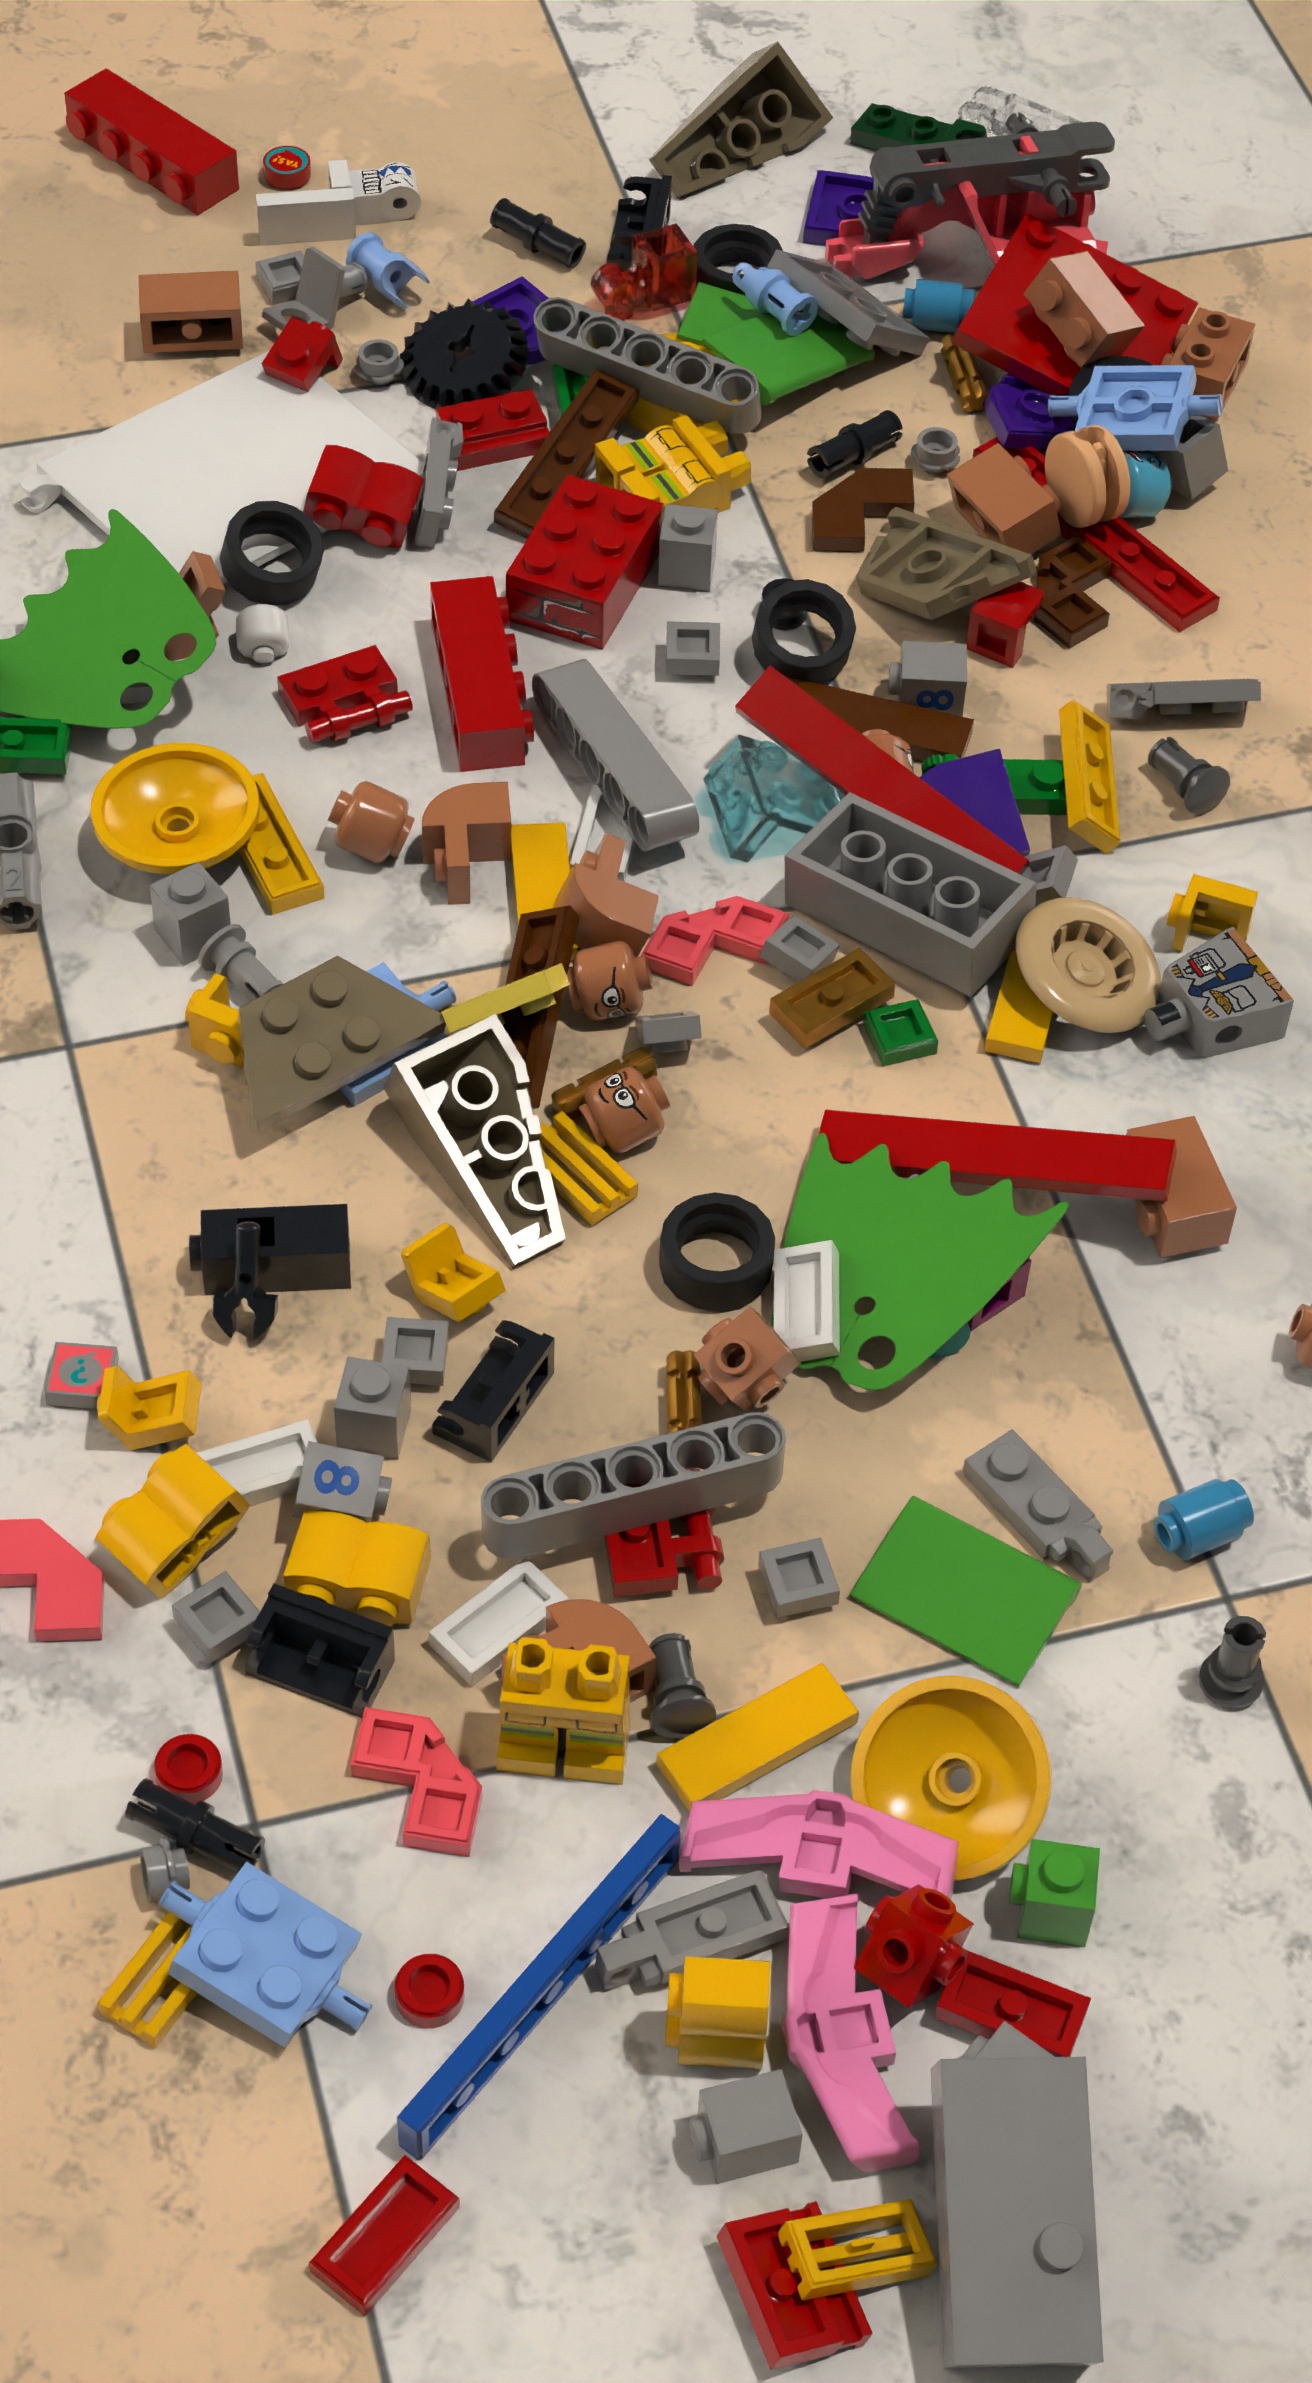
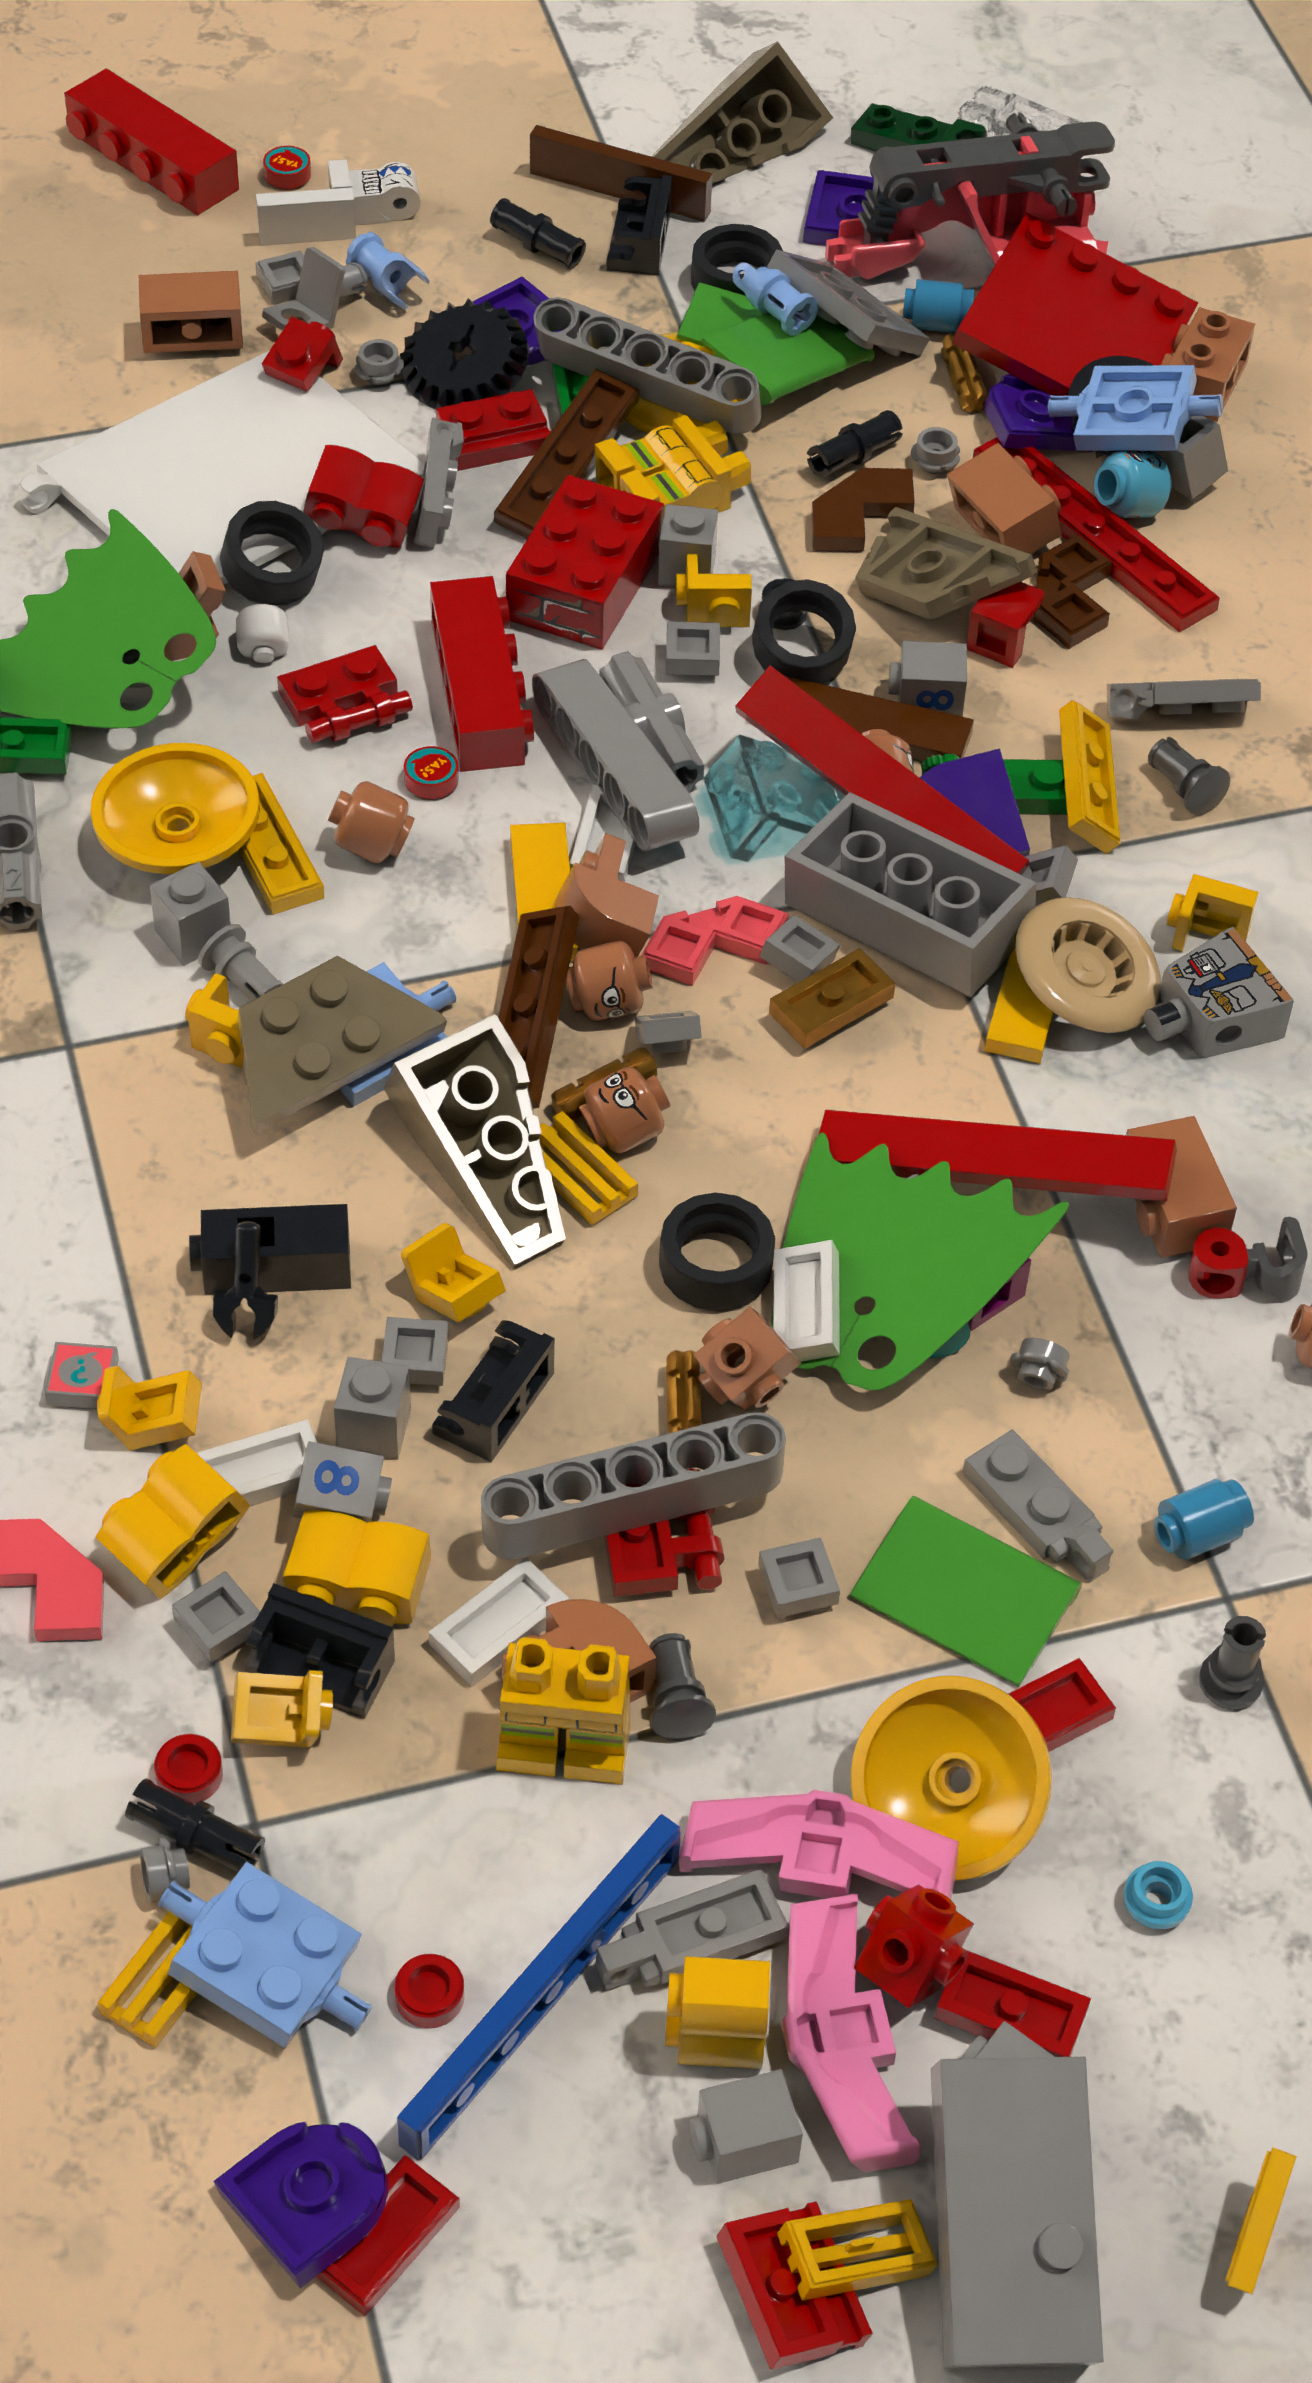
(280, 1709): none -> yellow bracket
(308, 2194): none -> dark purple tile
(415, 1754): coral tile -> none
(431, 772): none -> red tile
(466, 827): nougat brick -> none
(529, 993): light yellow plate -> none
(606, 167): none -> reddish brown tile
(655, 714): none -> light grey piece
(659, 277): clear red brick -> none
(714, 596): none -> yellow bracket
(757, 1737): yellow tile -> none
(900, 1032): green tile -> none
(1041, 1363): none -> light grey plate
(1056, 1892): bright green brick -> none
(1065, 1703): none -> red tile
(1083, 308): nougat brick -> none
(1088, 475): light nougat head -> none
(1159, 1878): none -> medium azure plate
(1223, 1263): none -> leg
(1260, 2220): none -> yellow tile

